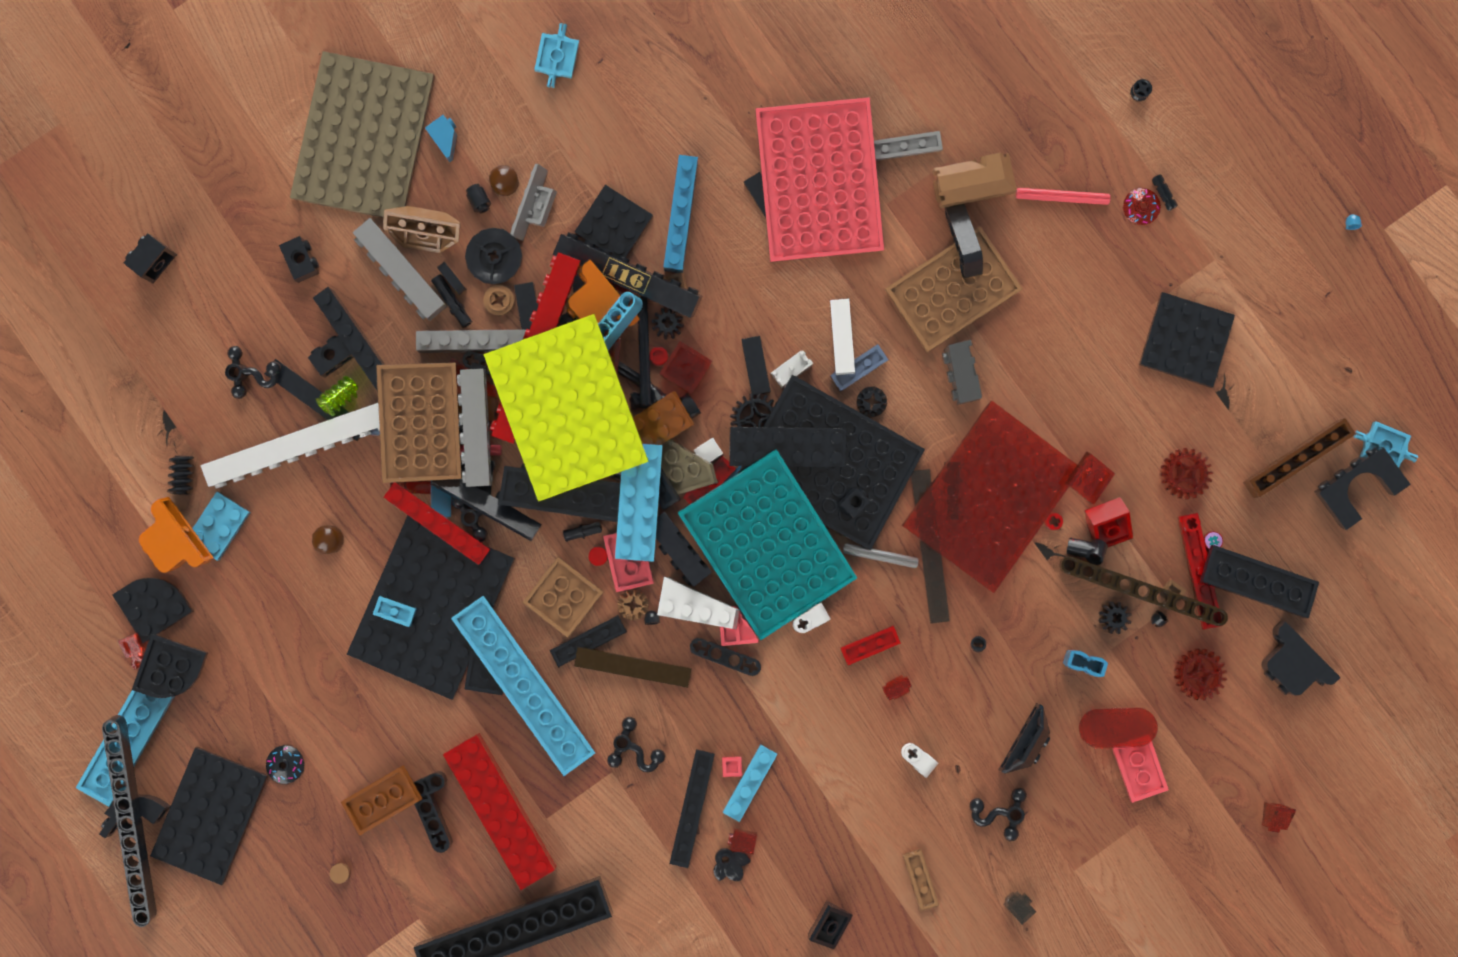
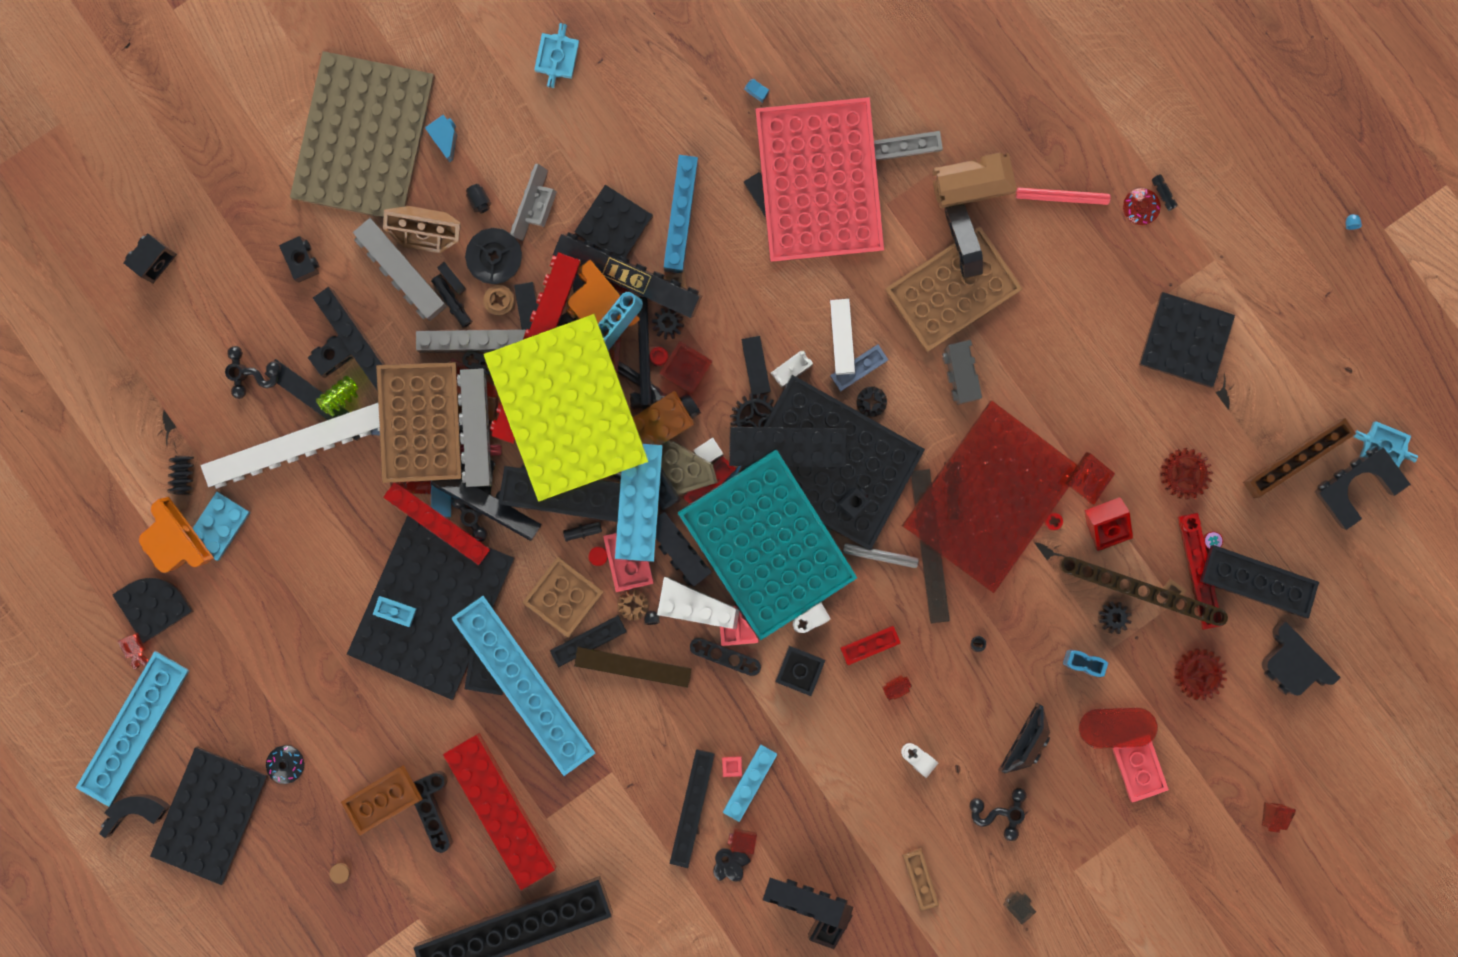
(132, 812): black beam -> none
(168, 668): black plate -> none
(327, 539): reddish brown hair -> none
(503, 180): reddish brown hair -> none
(615, 760): black piece -> none
(756, 90): none -> dark azure piece
(799, 670): none -> black brick
(808, 902): none -> black wedge
(1092, 551): black piece -> none
(1144, 87): black wheel -> none
(1159, 619): black hinge -> none

